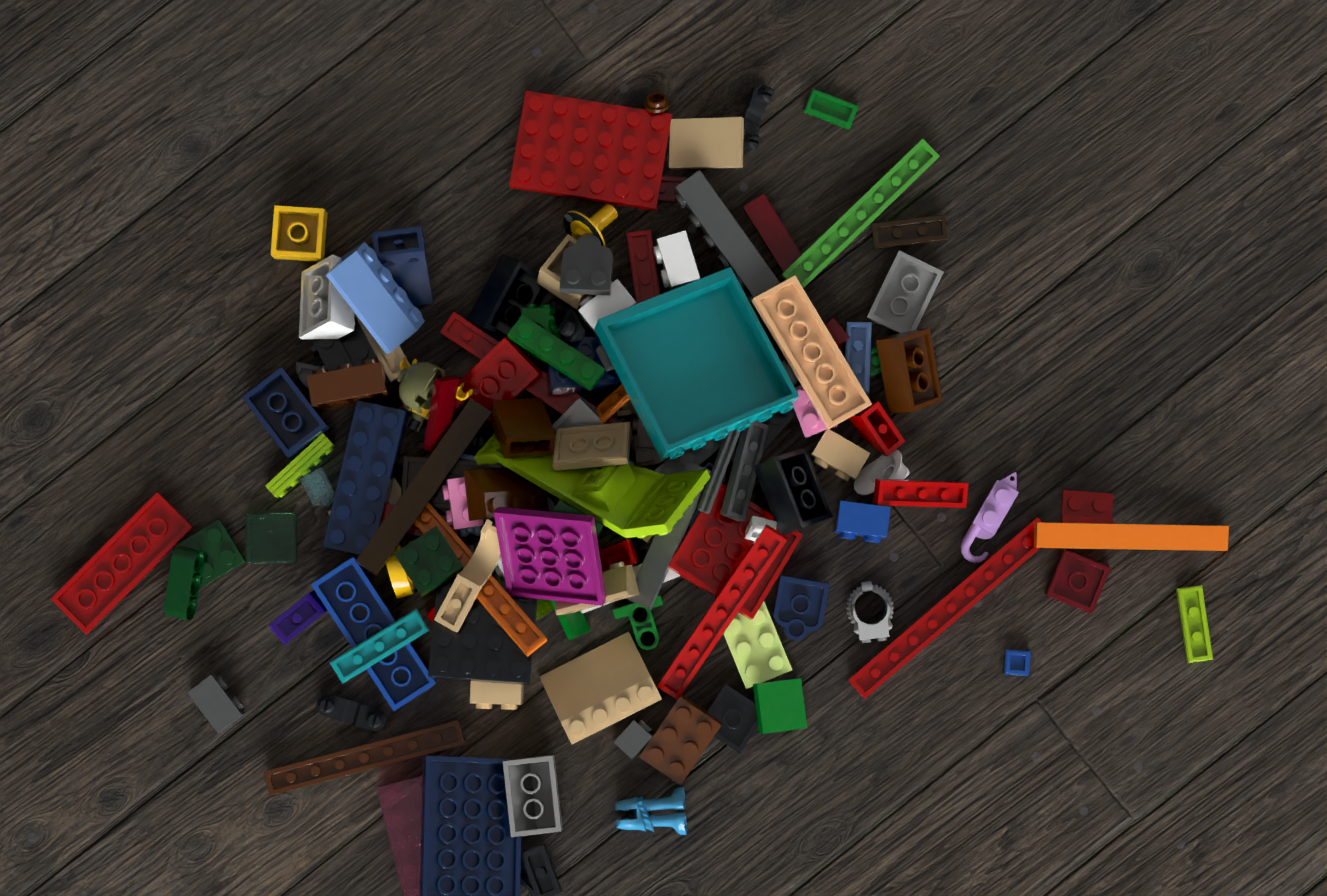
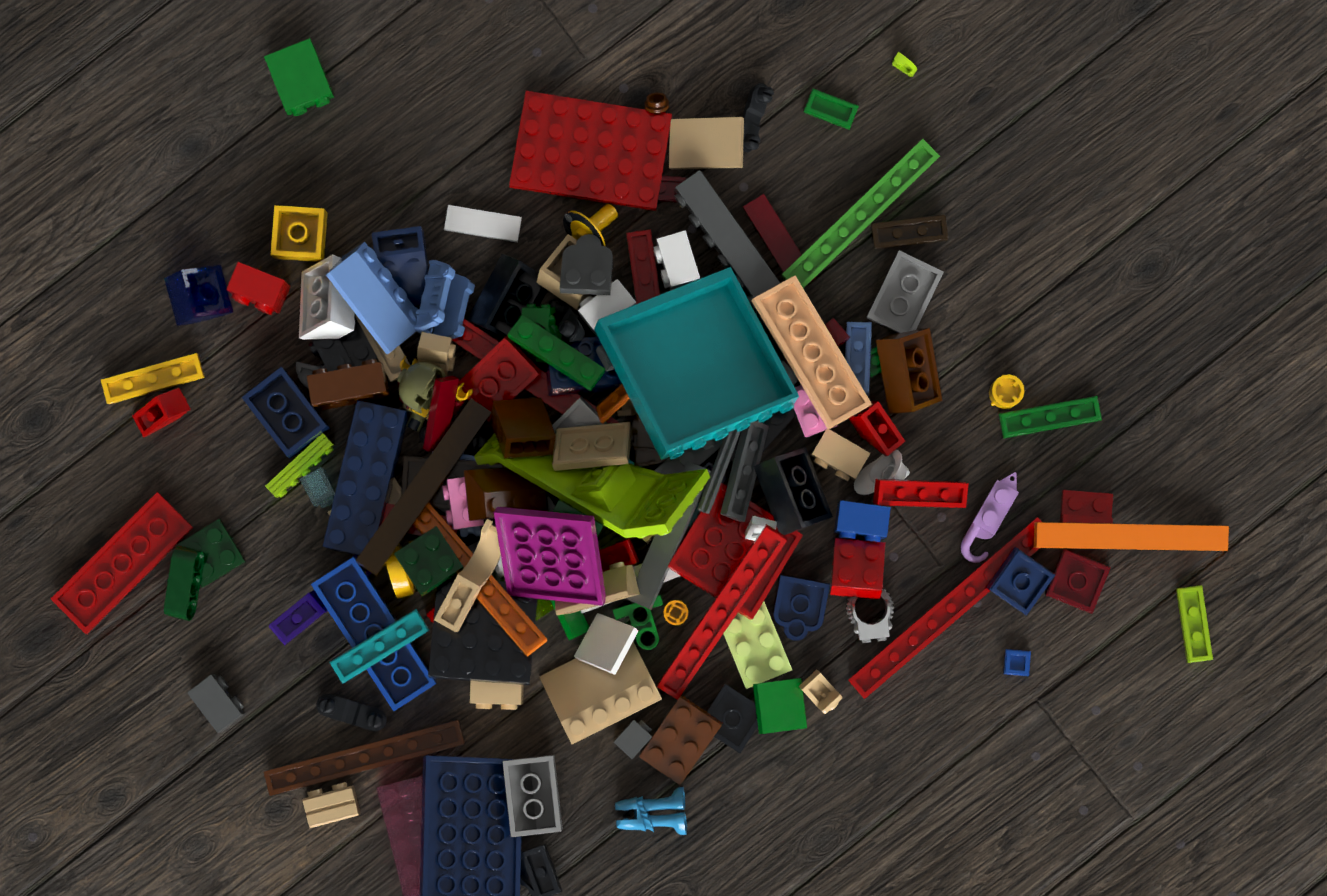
(152, 378): none -> yellow plate
(161, 412): none -> red slope
(198, 294): none -> clear blue slope
(259, 288): none -> red brick
(271, 538): clear green tile -> none
(299, 77): none -> green brick
(331, 806): none -> tan brick
(437, 350): none -> tan brick
(443, 301): none -> medium blue piece
(483, 223): none -> white tile
(606, 643): none -> white tile
(675, 612): none -> light orange wheel
(821, 692): none -> tan bracket
(857, 568): none -> red brick
(904, 64): none -> lime tile
(1006, 391): none -> yellow piece
(1020, 581): none -> dark blue tile
(1050, 417): none -> green tile

